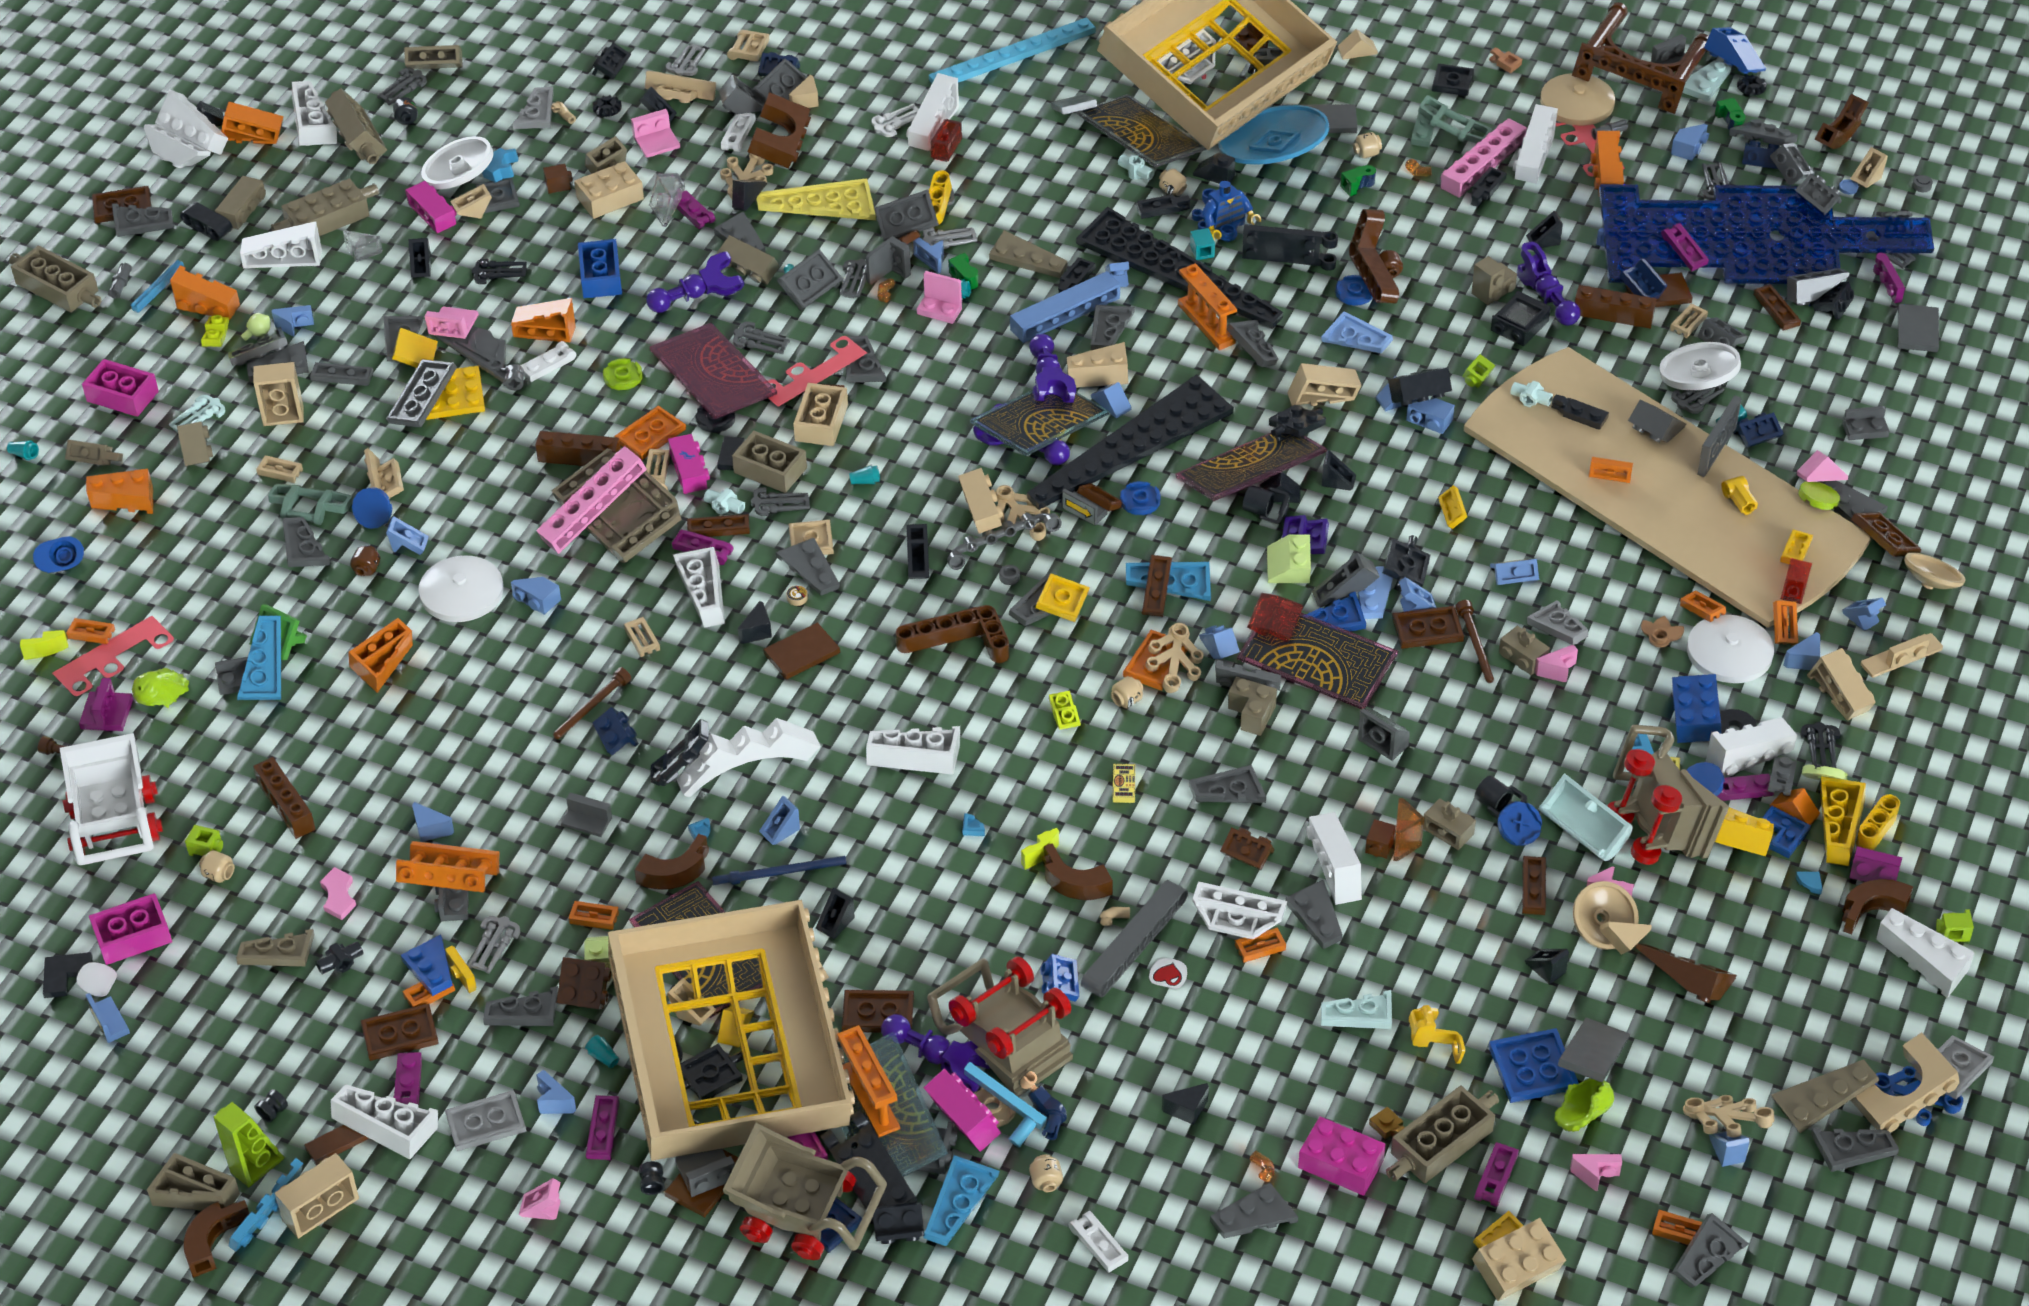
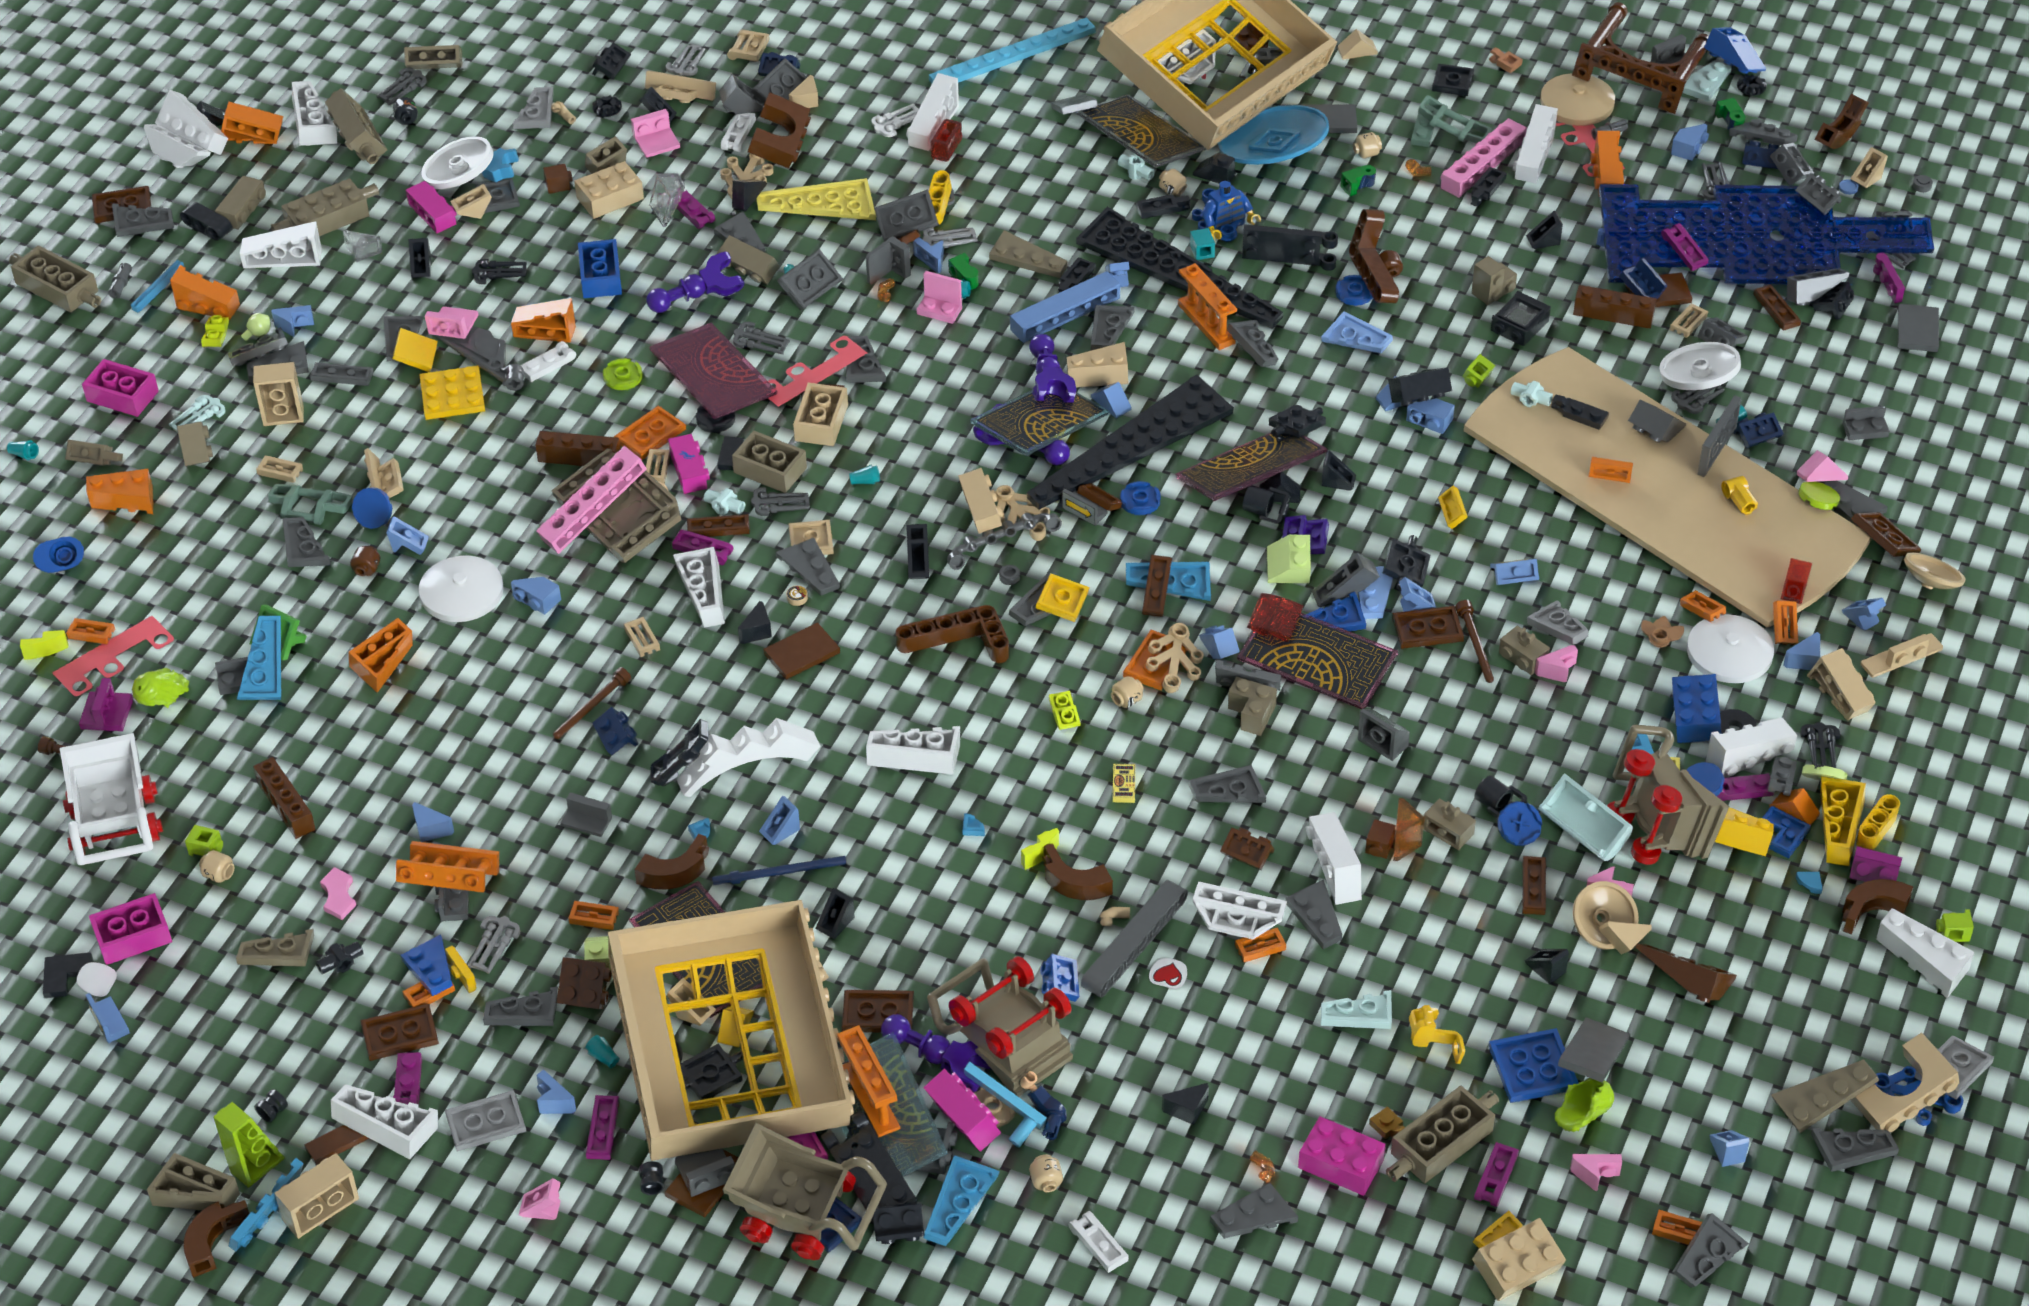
(421, 393): dark grey tile -> none
(849, 266): dark grey piece -> none
(1323, 384): tan wedge -> none
(1538, 275): dark purple piece -> none
(1698, 1109): tan plant -> none
(1796, 546): yellow plate -> none

